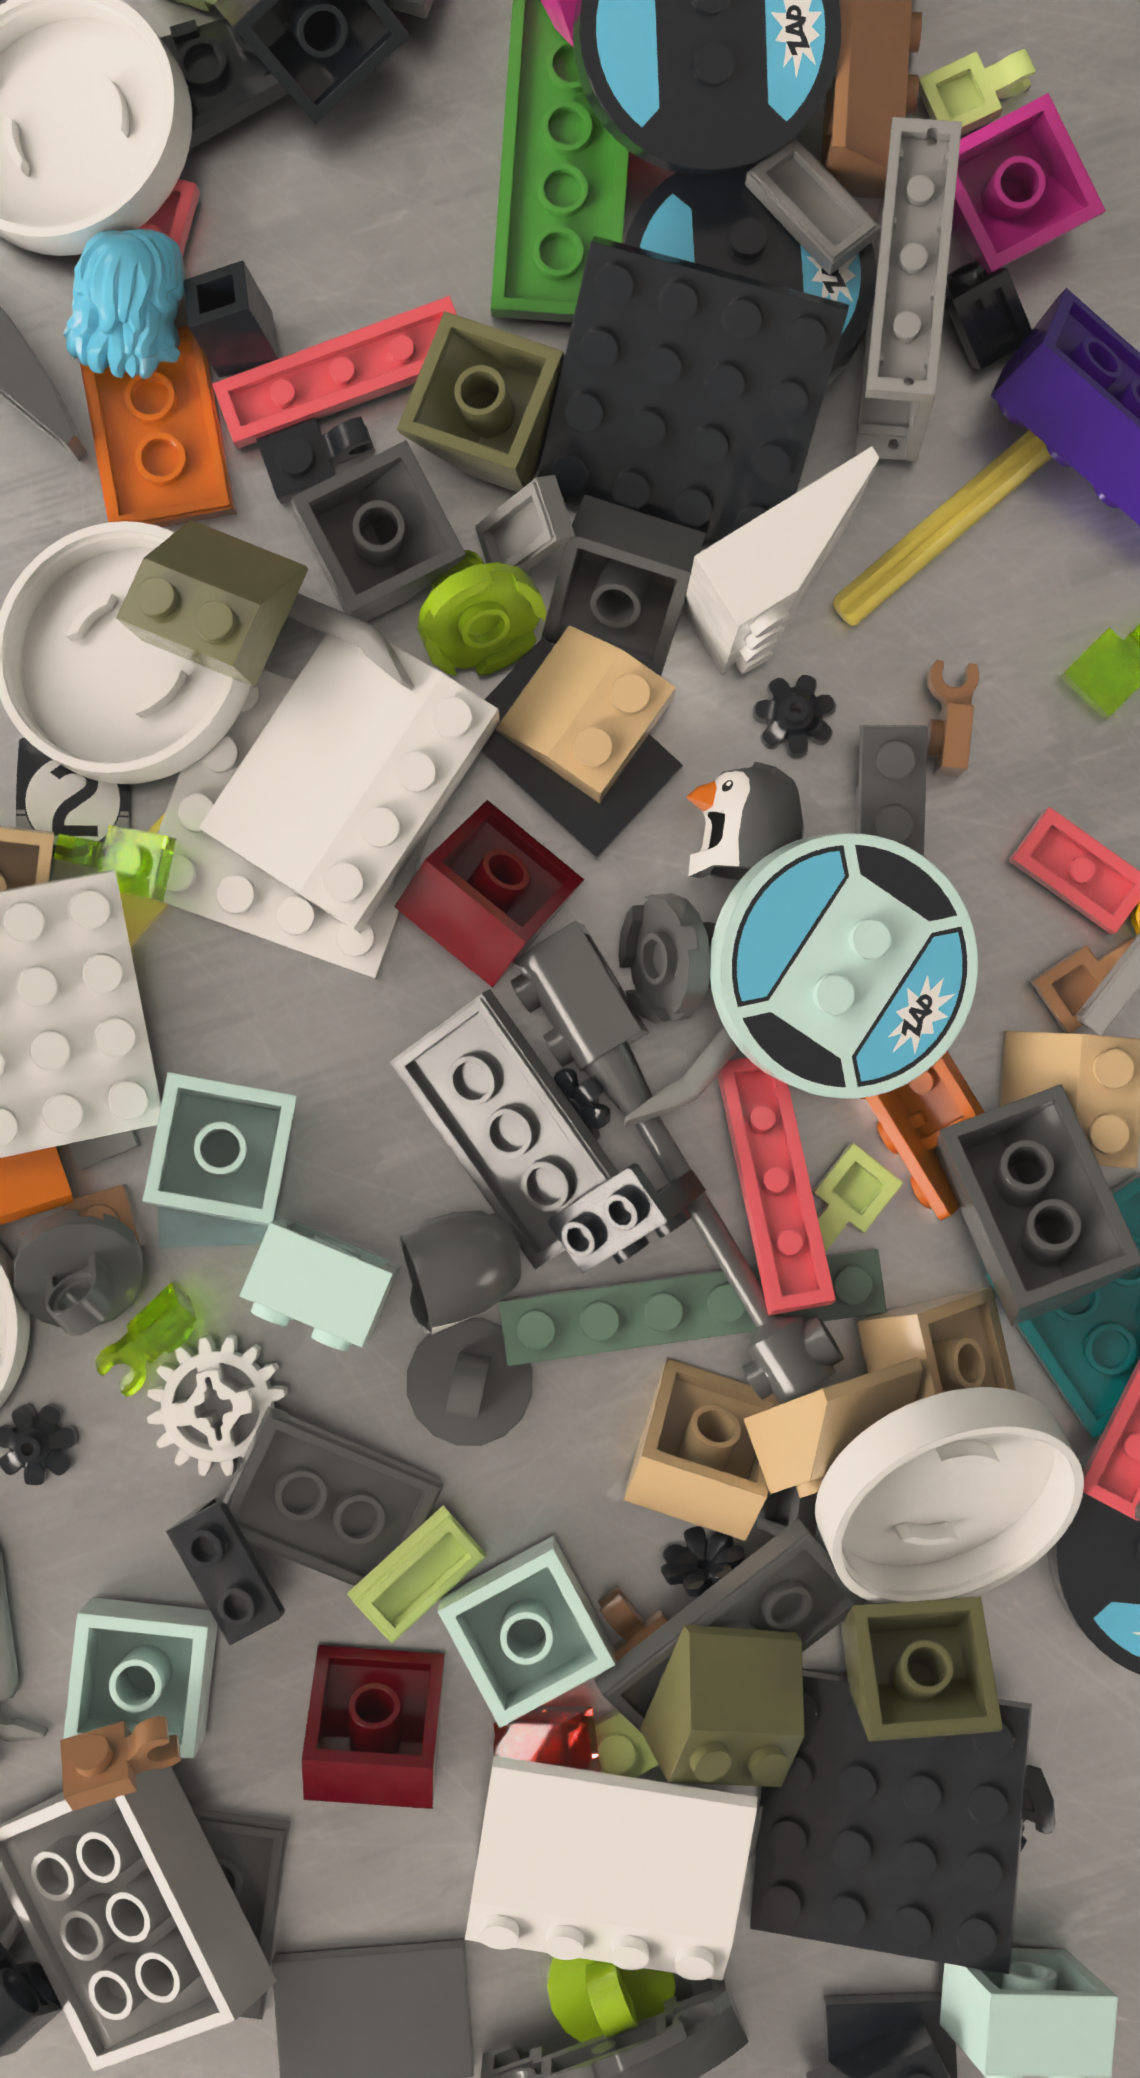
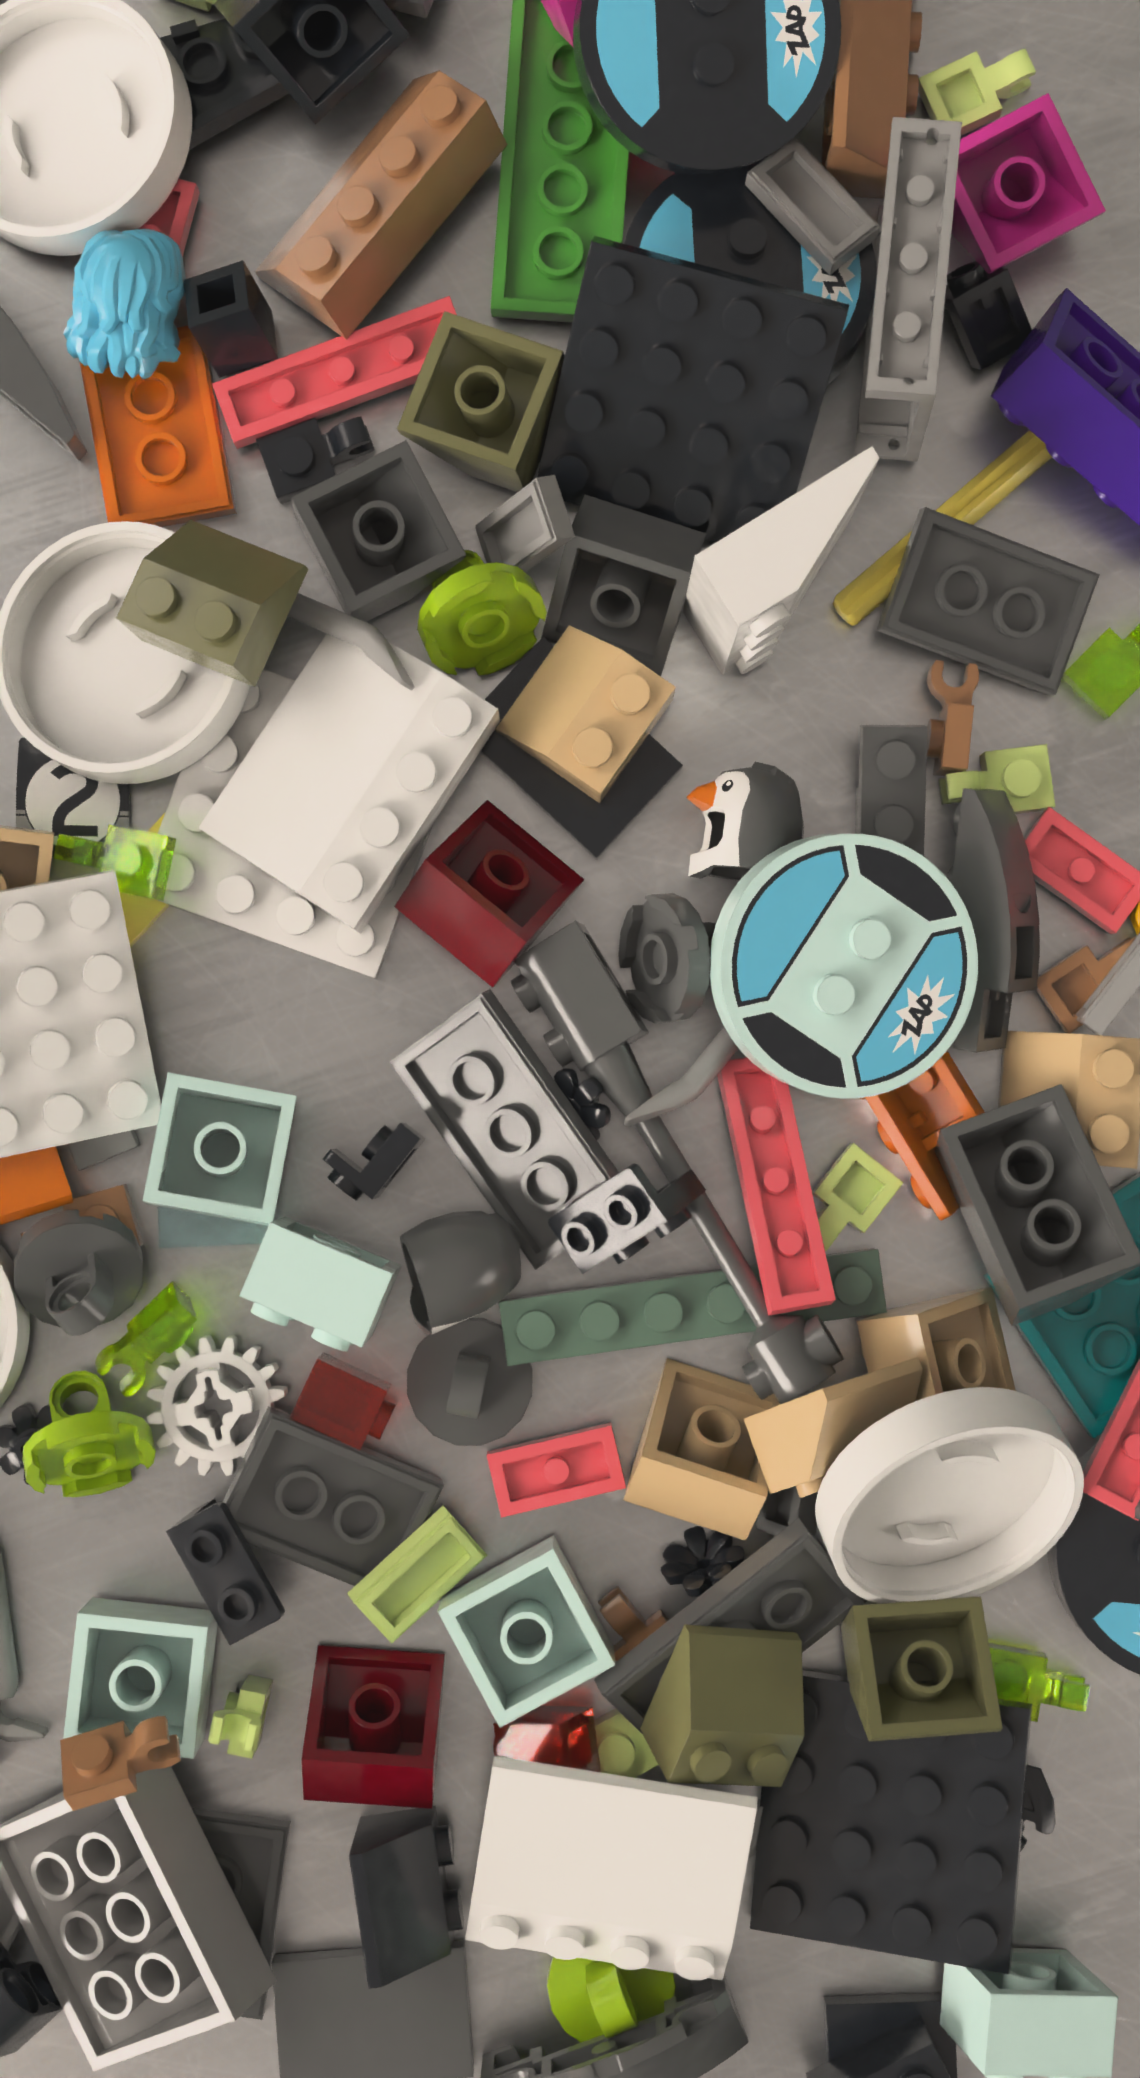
(89, 1449): none -> lime tile
(243, 1717): none -> yellowish green plate
(344, 1402): none -> clear red brick
(385, 202): none -> medium nougat slope
(386, 1157): none -> black bracket
(403, 1892): none -> black slope
(556, 1469): none -> coral plate
(792, 727): black plant -> none
(987, 601): none -> dark grey tile
(1001, 898): none -> dark grey slope
(1018, 771): none -> yellowish green plate
(1023, 1678): none -> clear neon green plate

